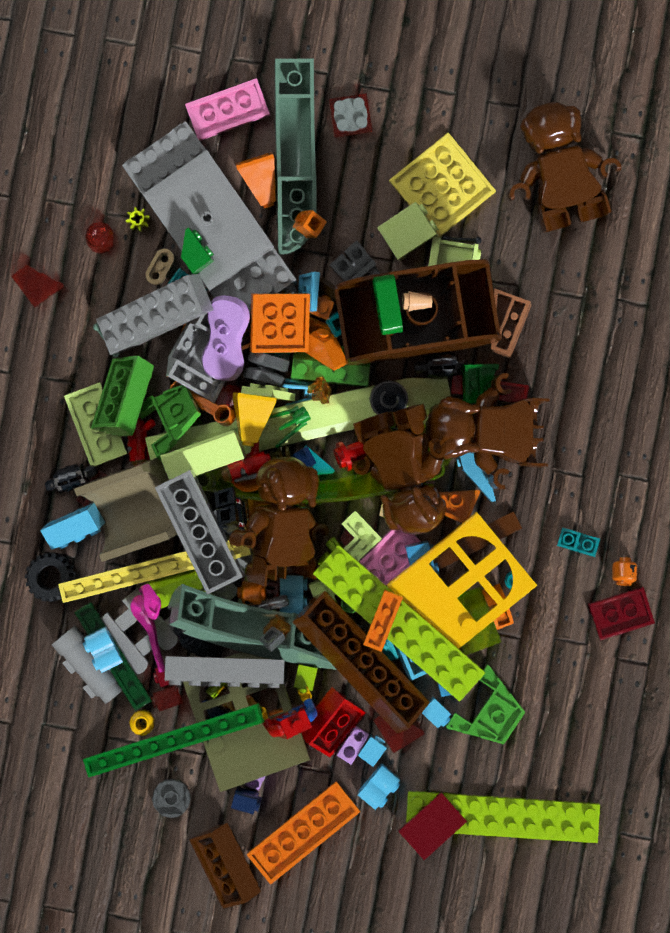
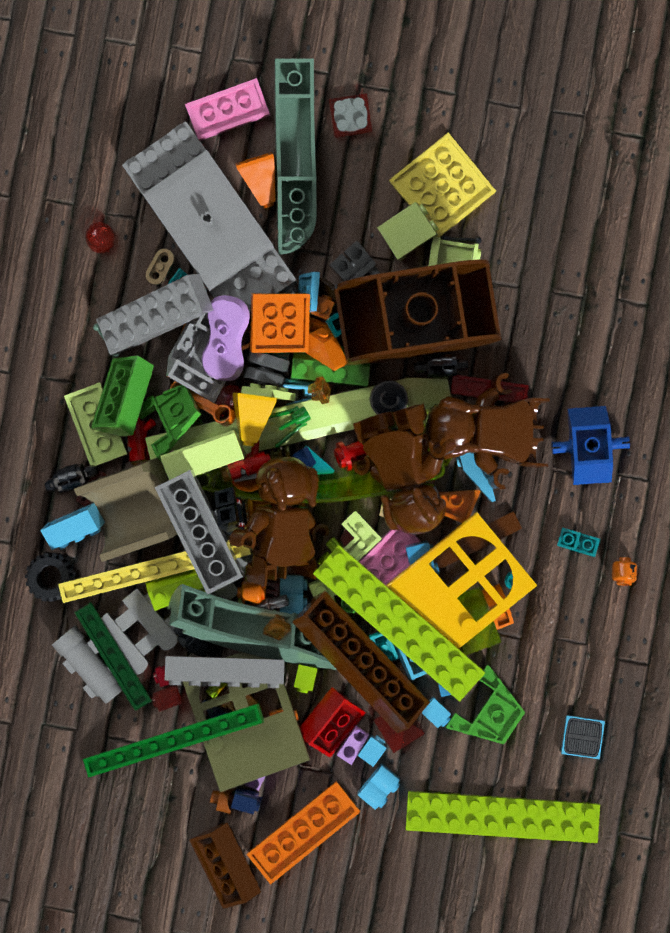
(36, 285): clear red wing -> none
(103, 650): medium azure brick -> none
(133, 217): neon yellow gear -> none
(138, 727): yellow head -> none
(146, 610): dark pink animal -> none
(171, 798): dark grey tile -> none
(194, 253): green slope -> none
(221, 799): none -> dark orange piece
(272, 638): dark grey slope -> none
(292, 721): red torso -> none
(309, 223): orange brick -> none
(383, 620): orange plate -> none
(387, 304): green beam -> none
(416, 301): light nougat cone -> none
(432, 826): dark red tile -> none
(476, 380): green wing -> none
(511, 317): nougat wedge -> none
(562, 171): reddish brown piece -> none
(582, 737): none -> tile
(594, 464): none -> blue slope
(621, 613): dark red tile -> none

